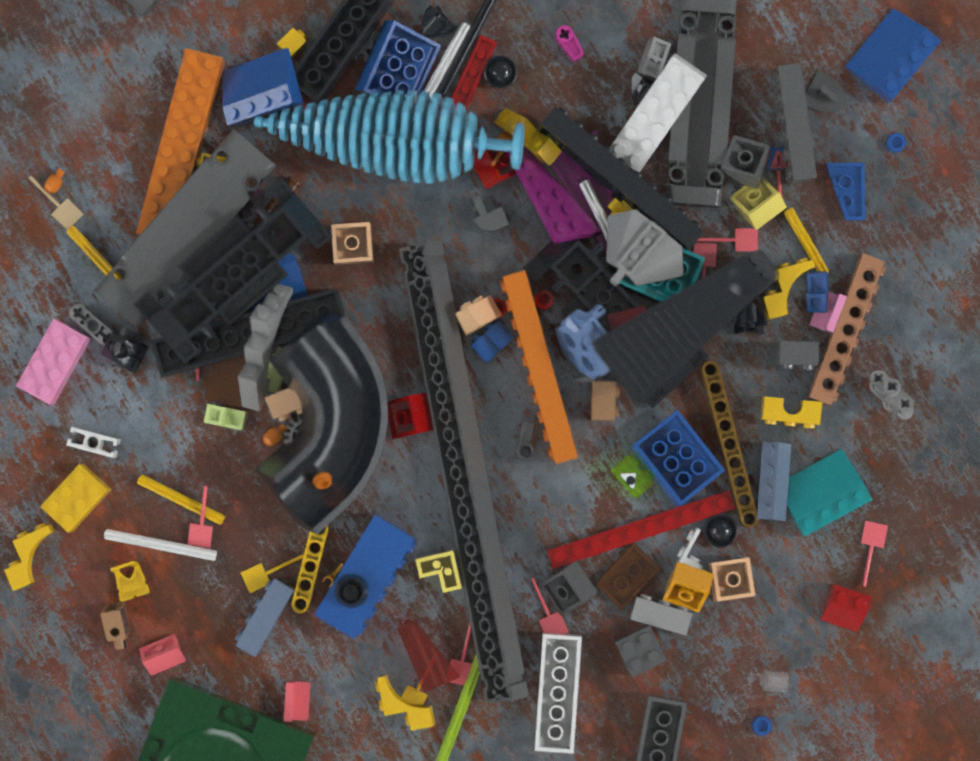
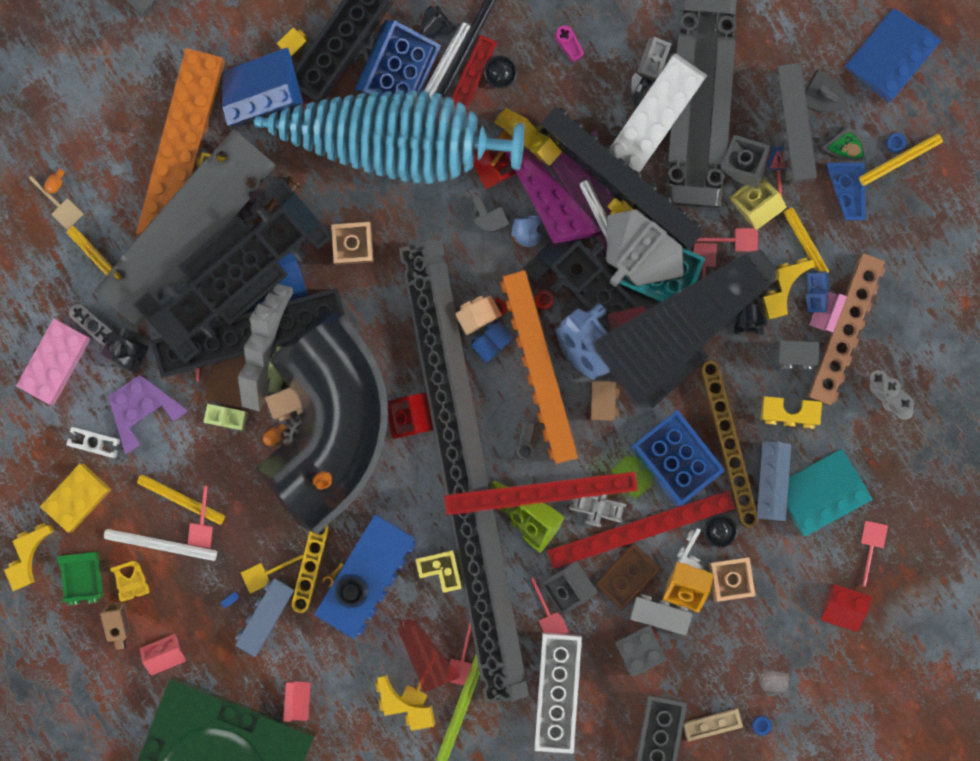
(81, 577): none -> green panel
(135, 403): none -> medium lavender wing
(229, 599): none -> blue tile
(525, 230): none -> medium blue helmet
(535, 521): none -> lime wedge
(540, 493): none -> red plate
(603, 508): none -> light grey axle
(712, 724): none -> tan tile
(847, 145): none -> shield
(900, 159): none -> yellow axle

